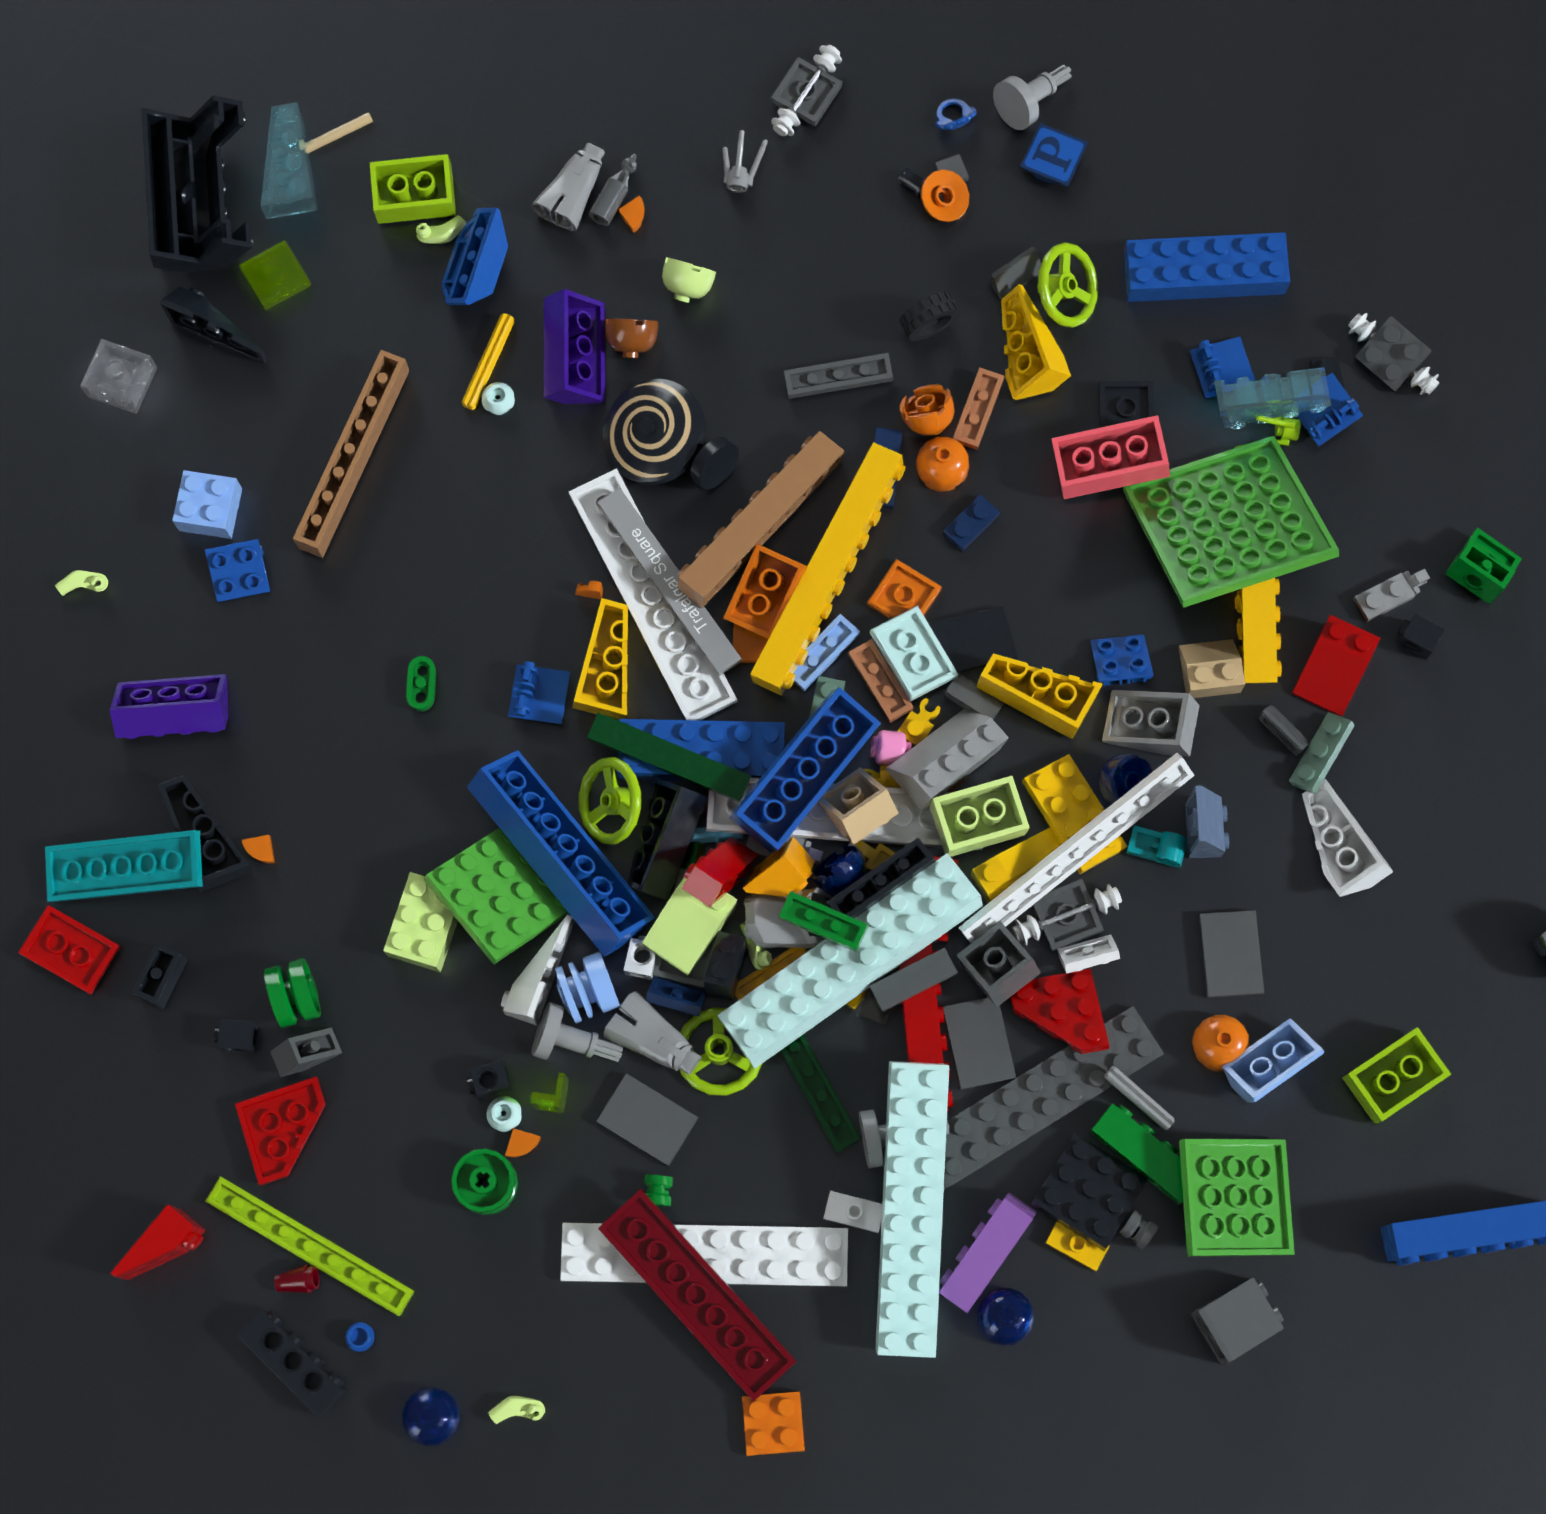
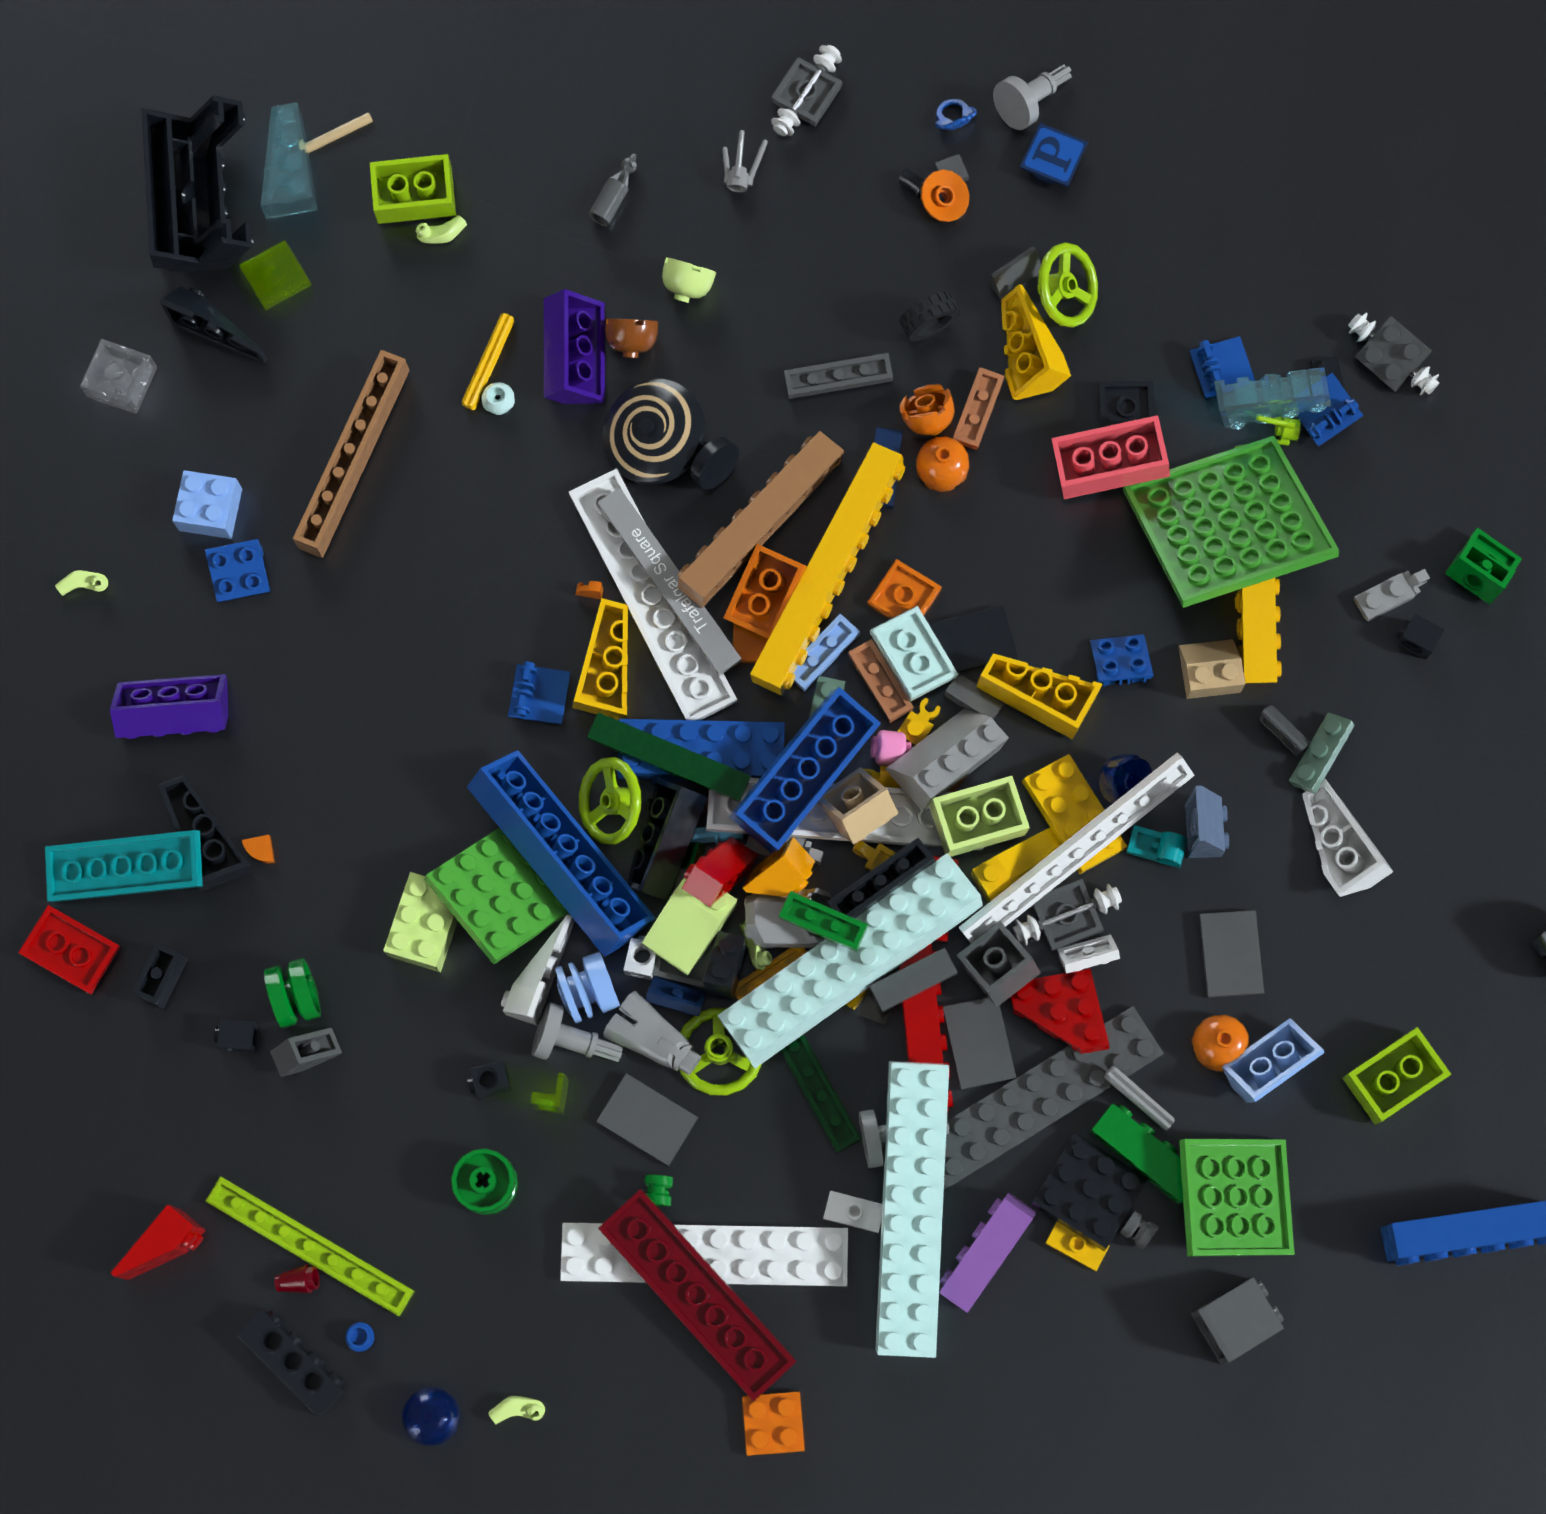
(279, 1126): red plate -> none
(421, 685): green plate -> none
(476, 259): blue wedge -> none
(512, 1116): light aqua plate -> none
(521, 1143): orange tile -> none
(568, 193): light grey piece -> none
(633, 213): orange tile -> none
(840, 870): clear blue cylinder -> none
(971, 523): dark blue plate -> none
(1005, 1316): clear blue cylinder -> none
(1151, 721): light grey slope -> none
(1206, 267): blue brick -> none
(1335, 665): red slope -> none

